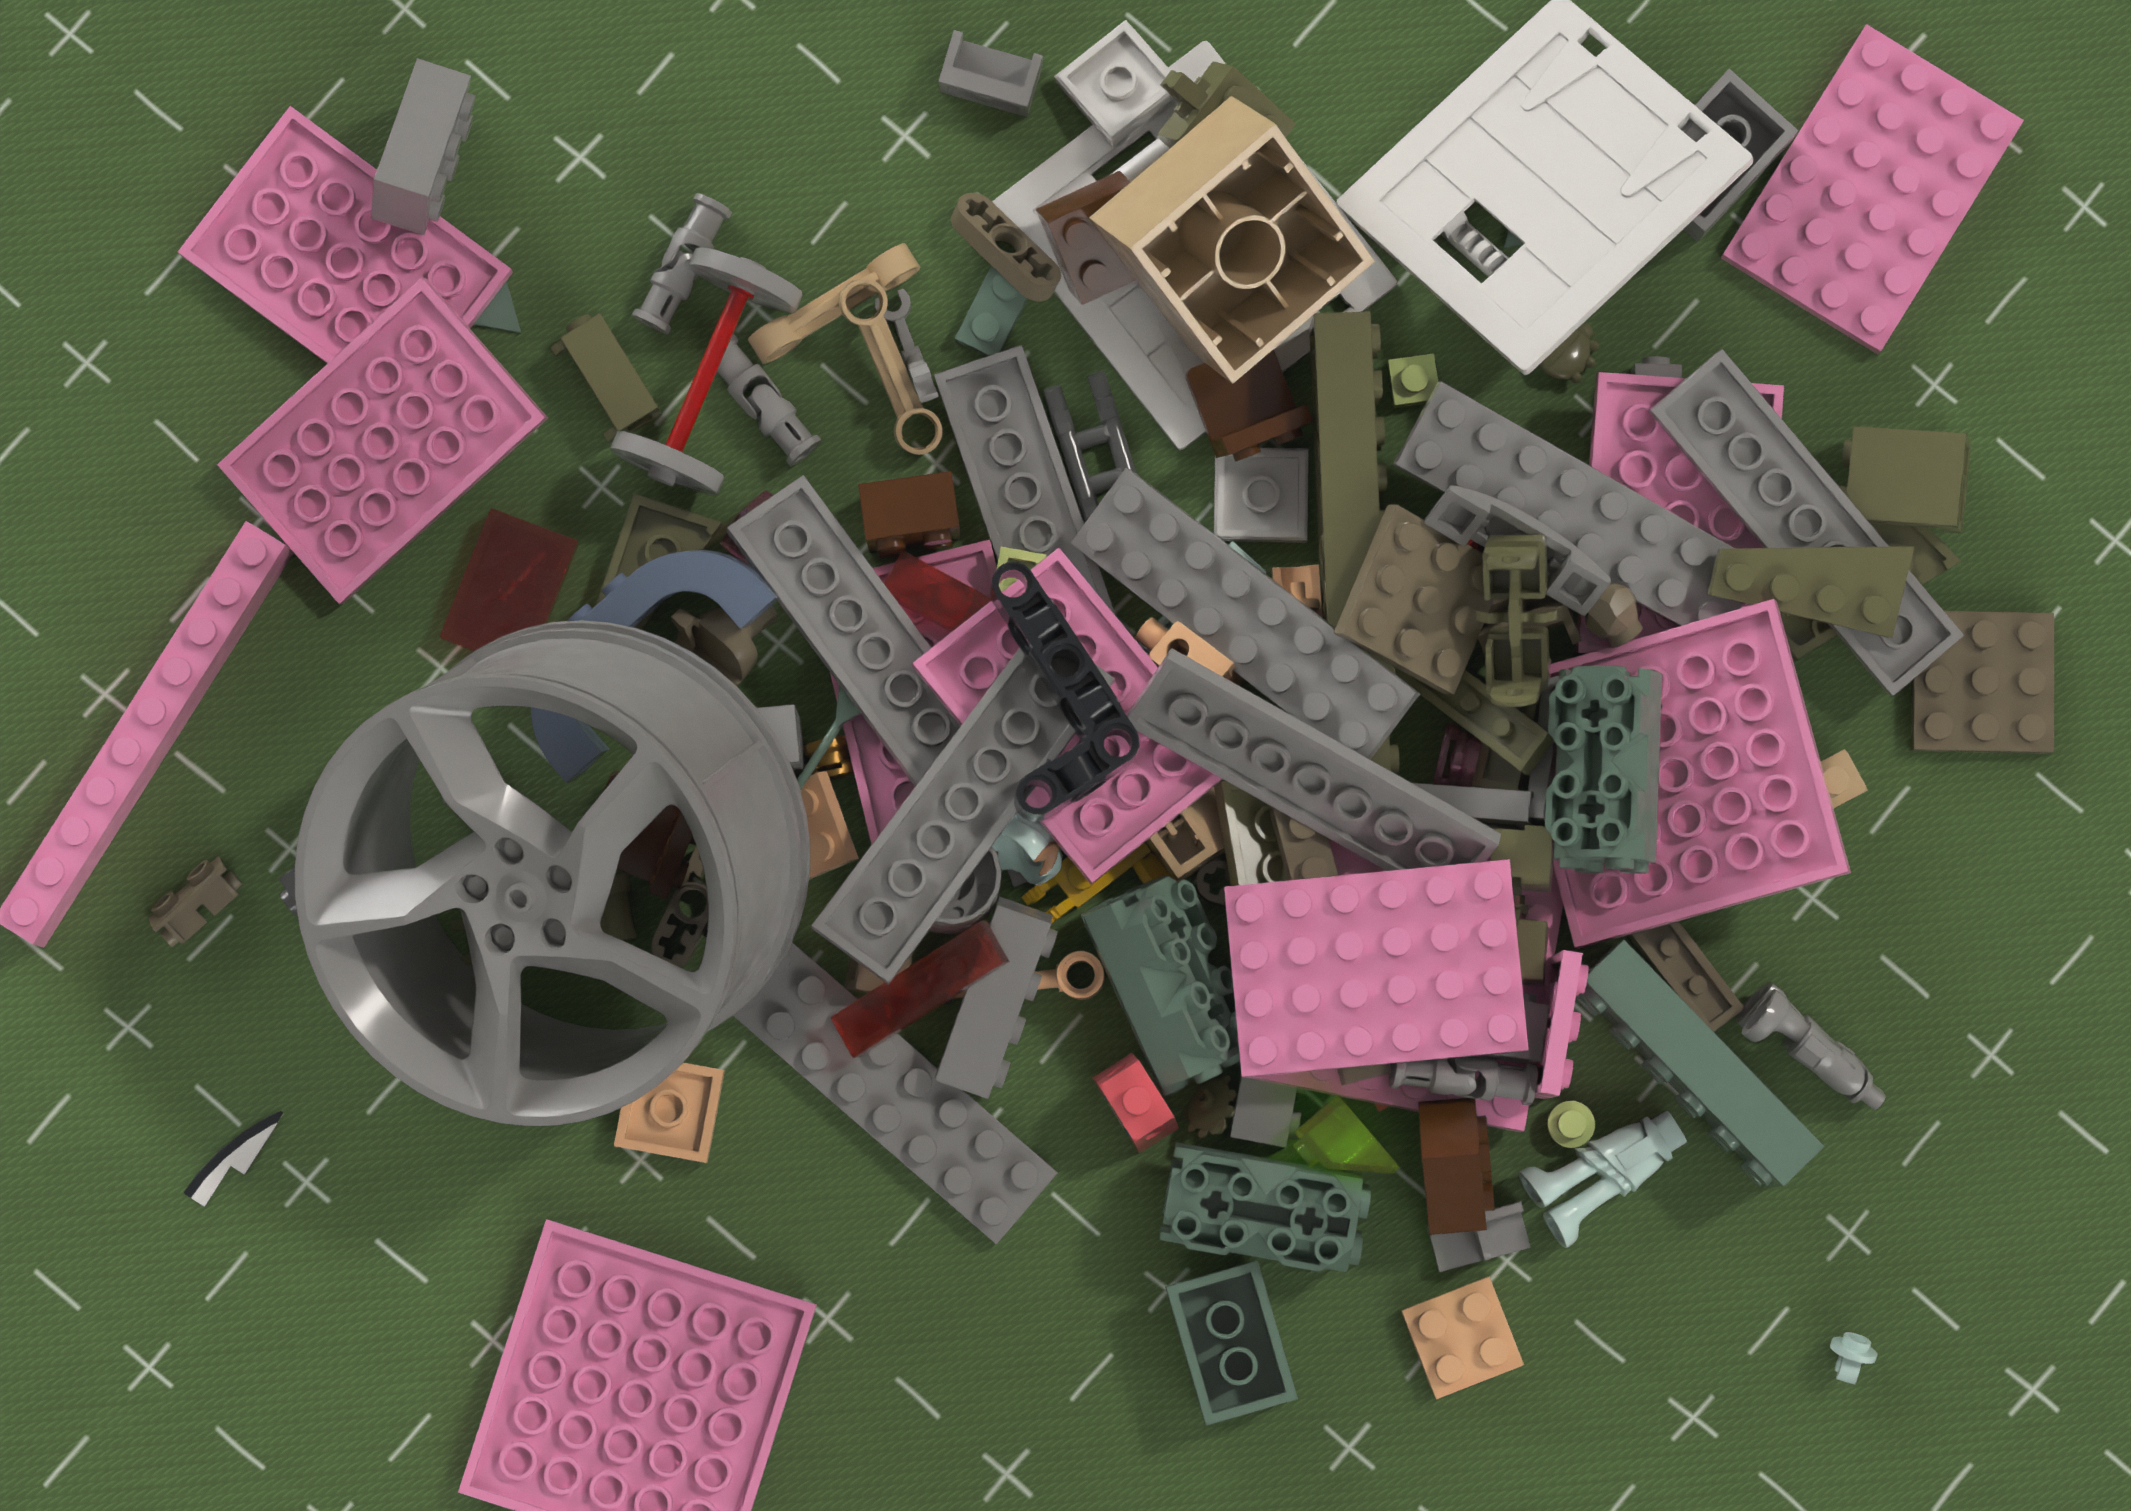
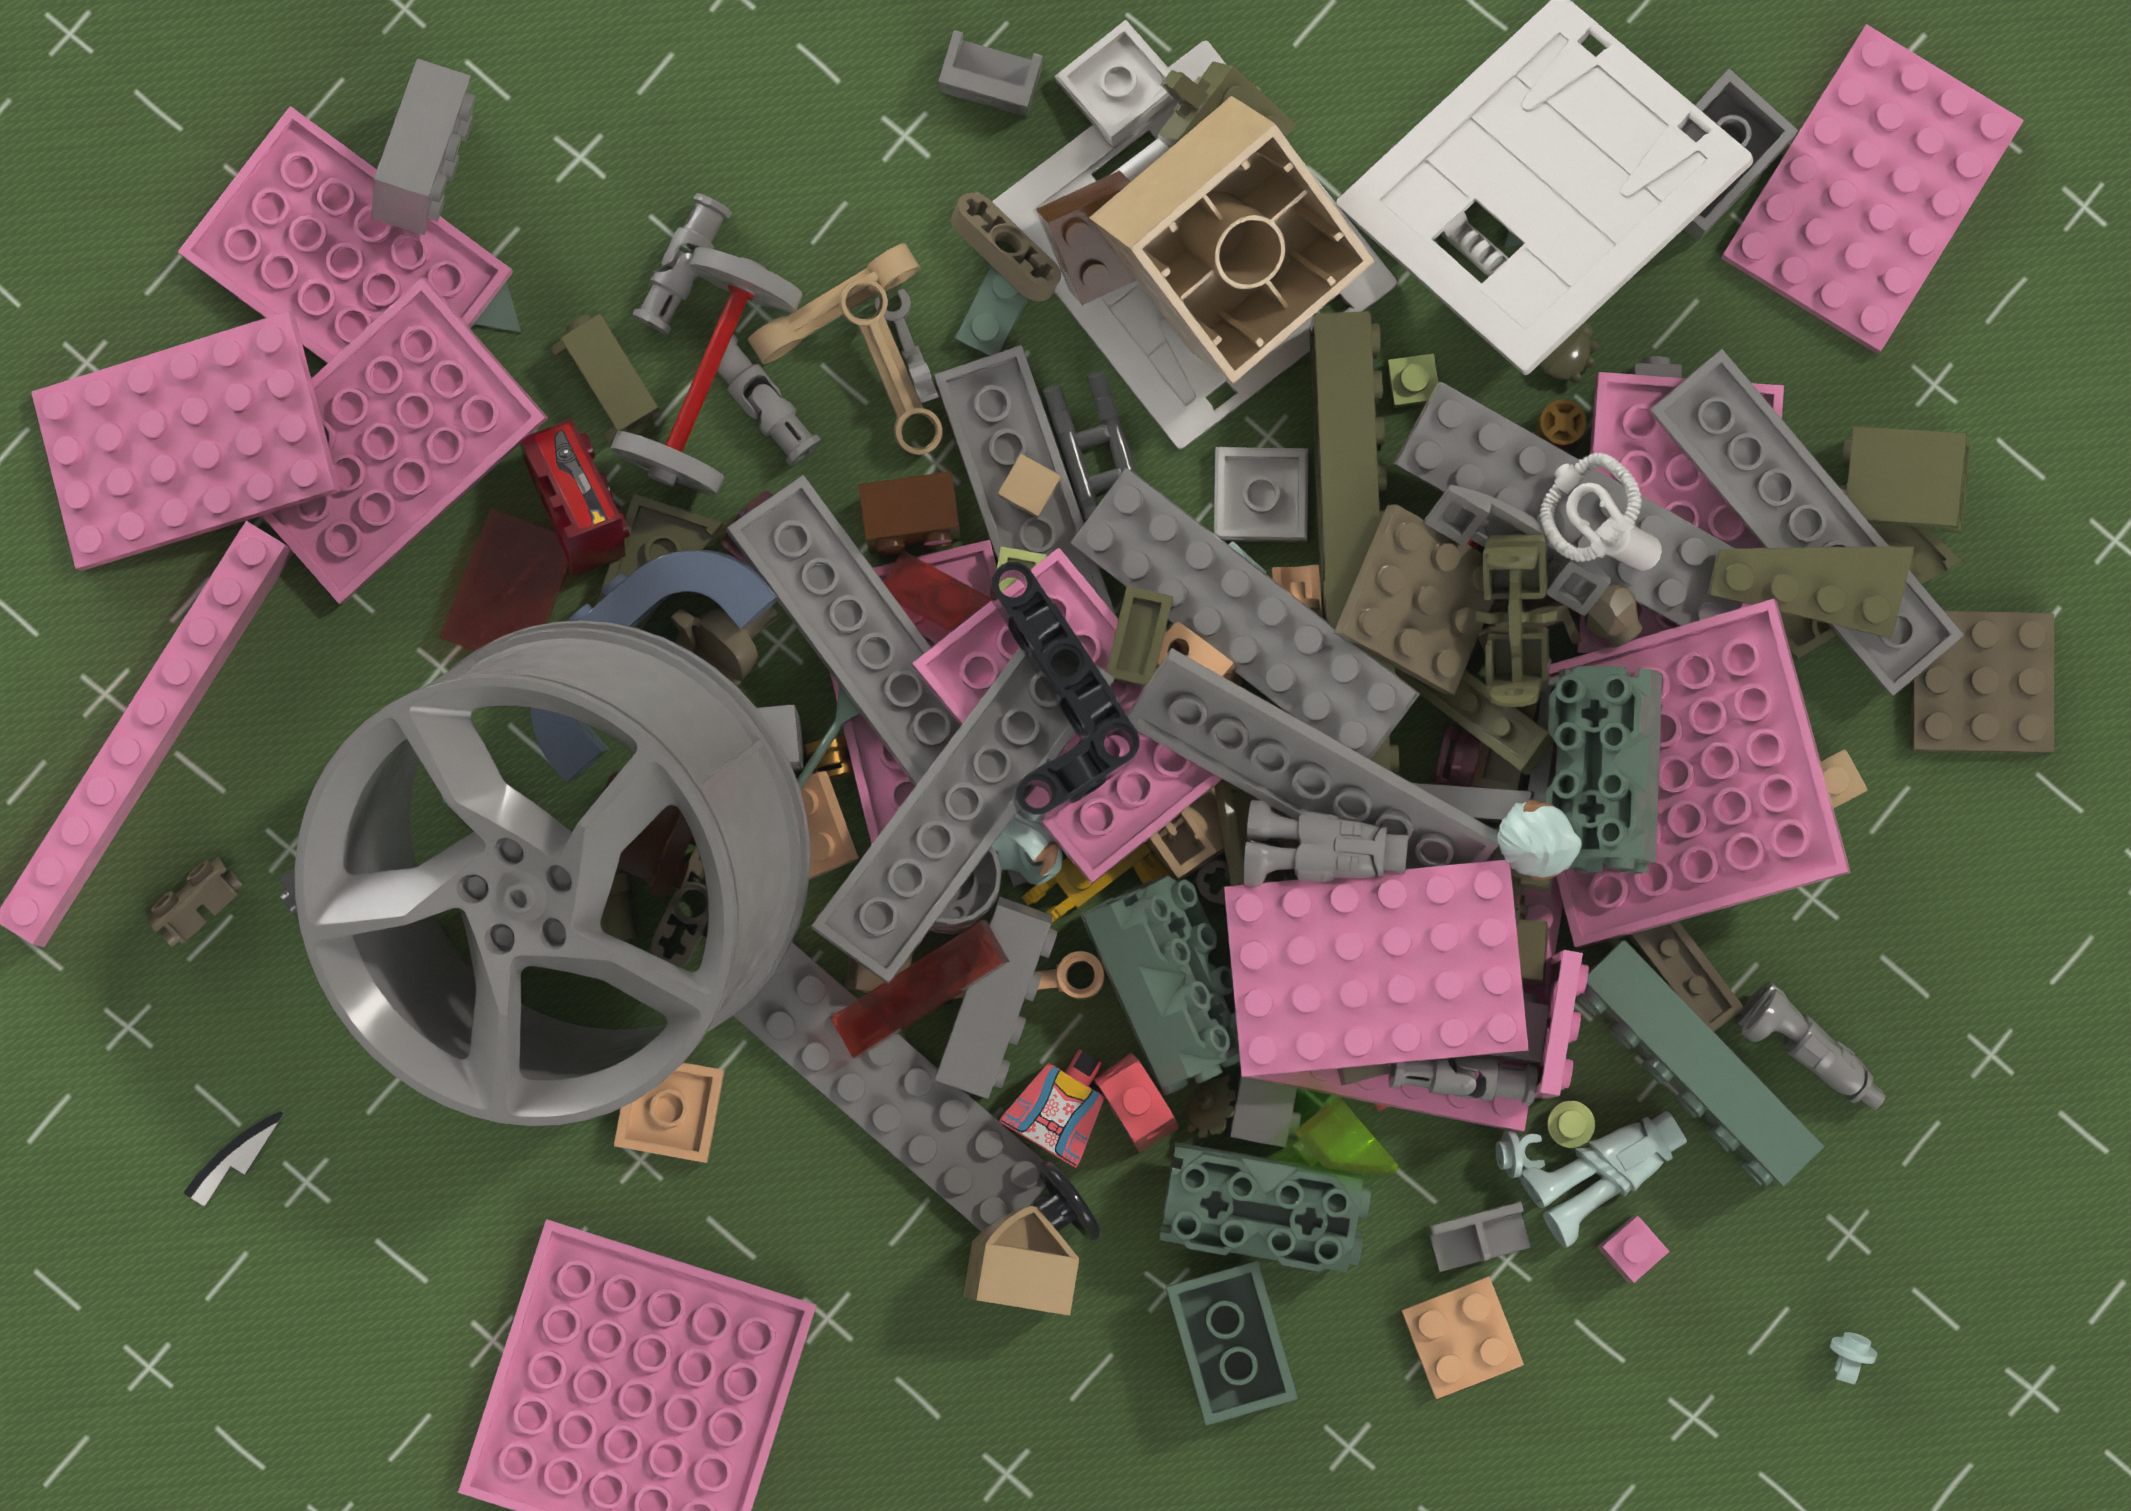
(185, 441): none -> bright pink plate
(575, 496): none -> wedge
(1023, 1255): none -> tan piece
(1029, 485): none -> tan tile
(1059, 1108): none -> torso
(1139, 636): none -> olive tile
(1248, 410): reddish brown bracket -> none
(1326, 848): none -> light grey piece
(1455, 1165): reddish brown brick -> none
(1511, 1153): none -> light aqua plate
(1538, 840): none -> light aqua hair
(1567, 418): none -> pearl gold wheel
(1618, 534): none -> white piece
(1633, 1249): none -> bright pink brick

